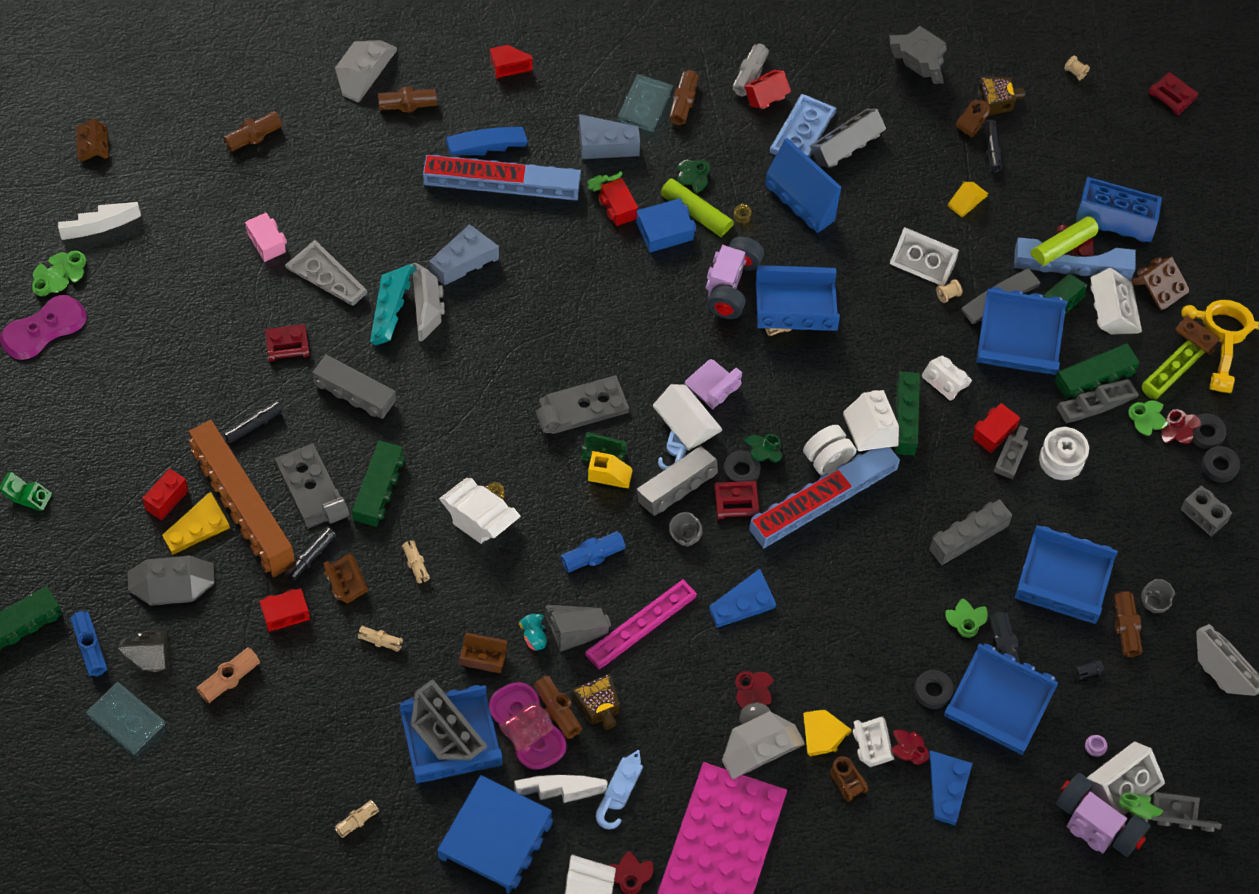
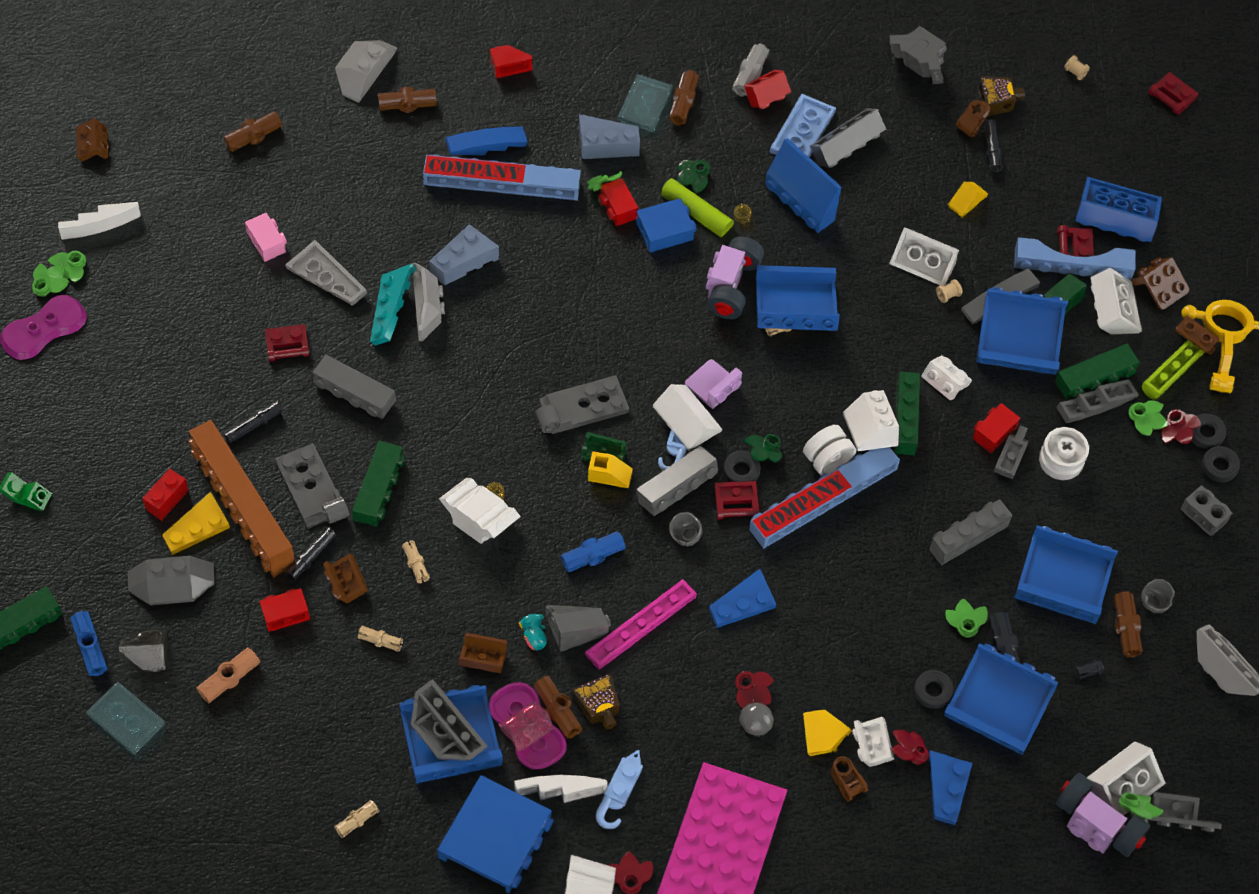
(759, 743): light grey wedge -> none
(1065, 241): lime brick -> none
(1096, 745): lavender plate -> none

